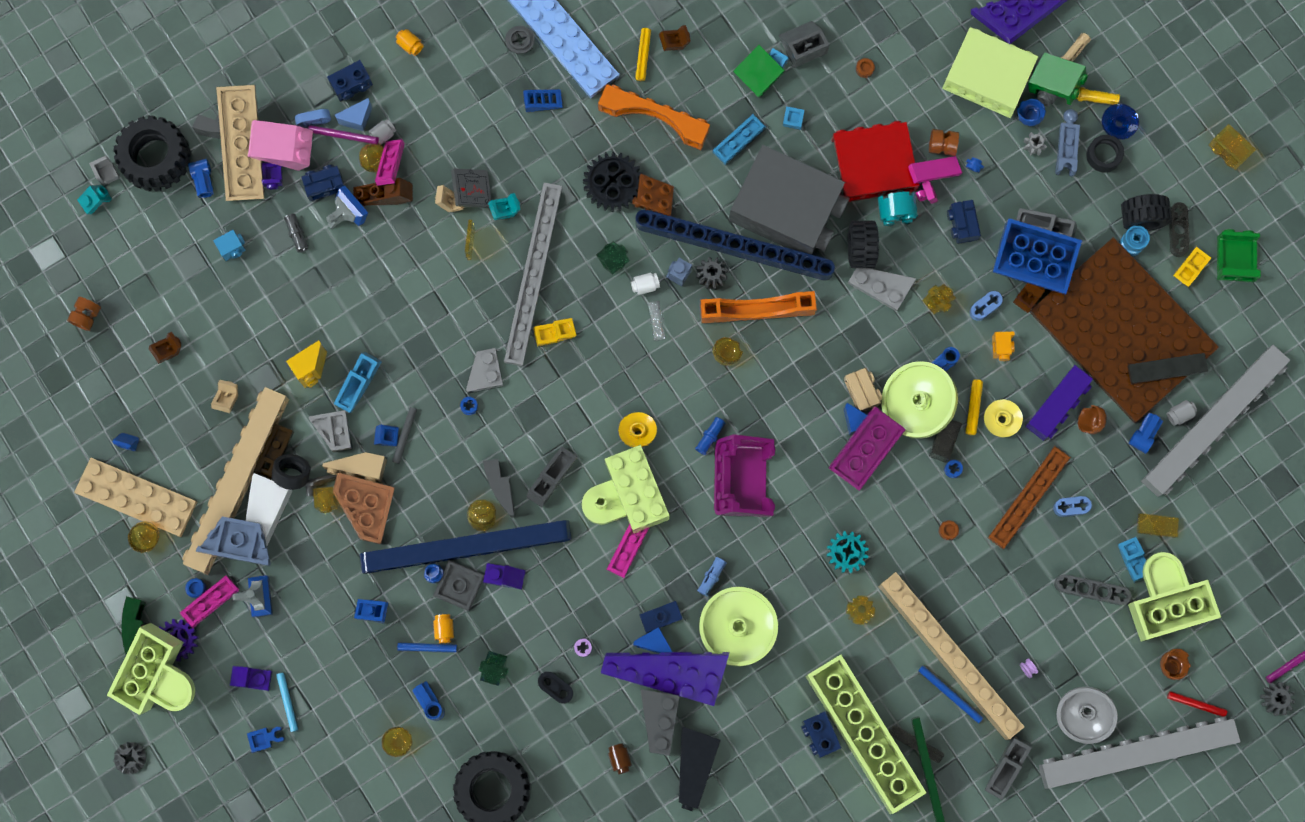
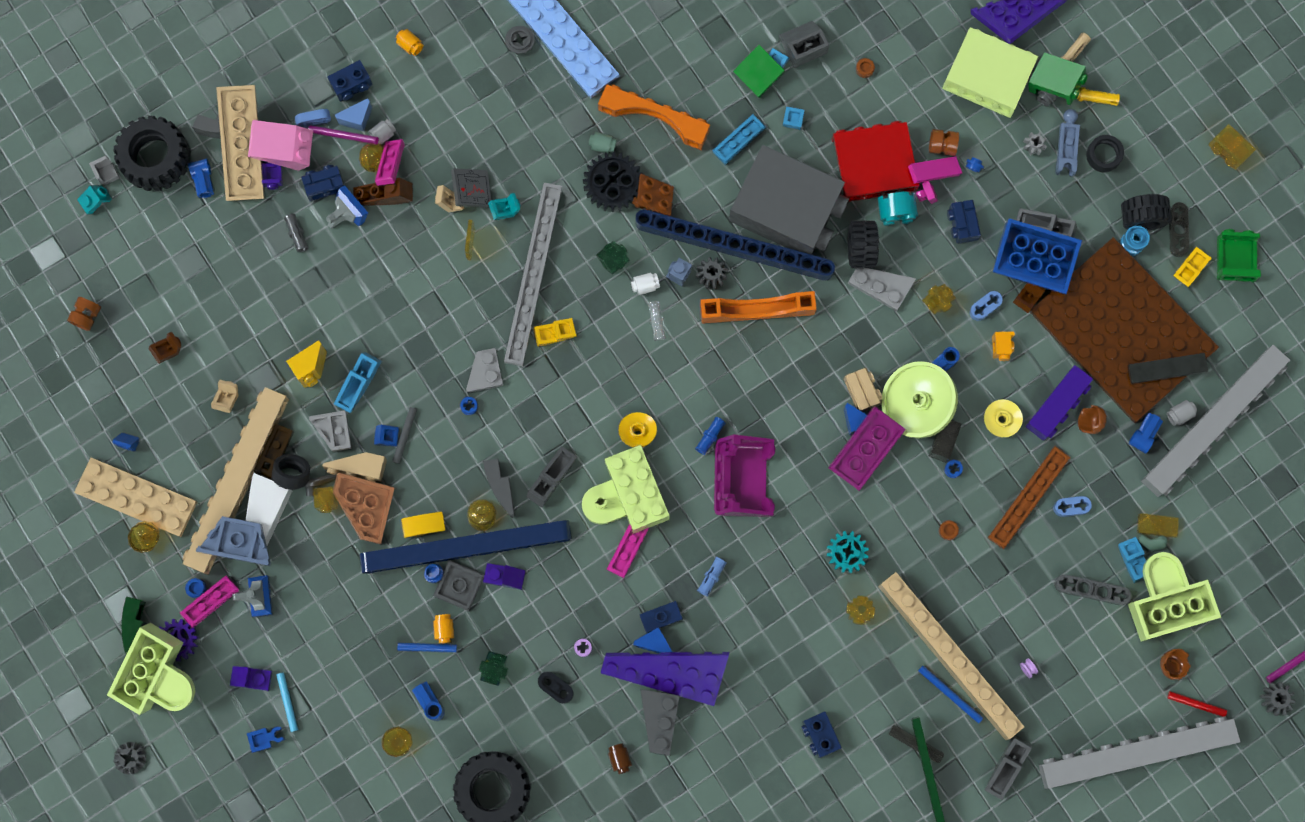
(230, 245): dark azure brick -> none
(371, 610): blue slope -> none
(423, 524): none -> yellow slope
(542, 106): blue slope -> none
(602, 142): none -> sand green brick
(643, 54): yellow axle -> none
(675, 39): reddish brown bracket -> none
(695, 766): black slope -> none
(726, 351): clear yellow hair -> none
(739, 623): yellowish green dish -> none
(865, 734): yellowish green brick -> none
(974, 407): yellow axle -> none
(1031, 112): blue hair -> none
(1082, 725): light grey dish -> none
(1123, 114): clear blue dish -> none
(1153, 544): none -> sand green arm

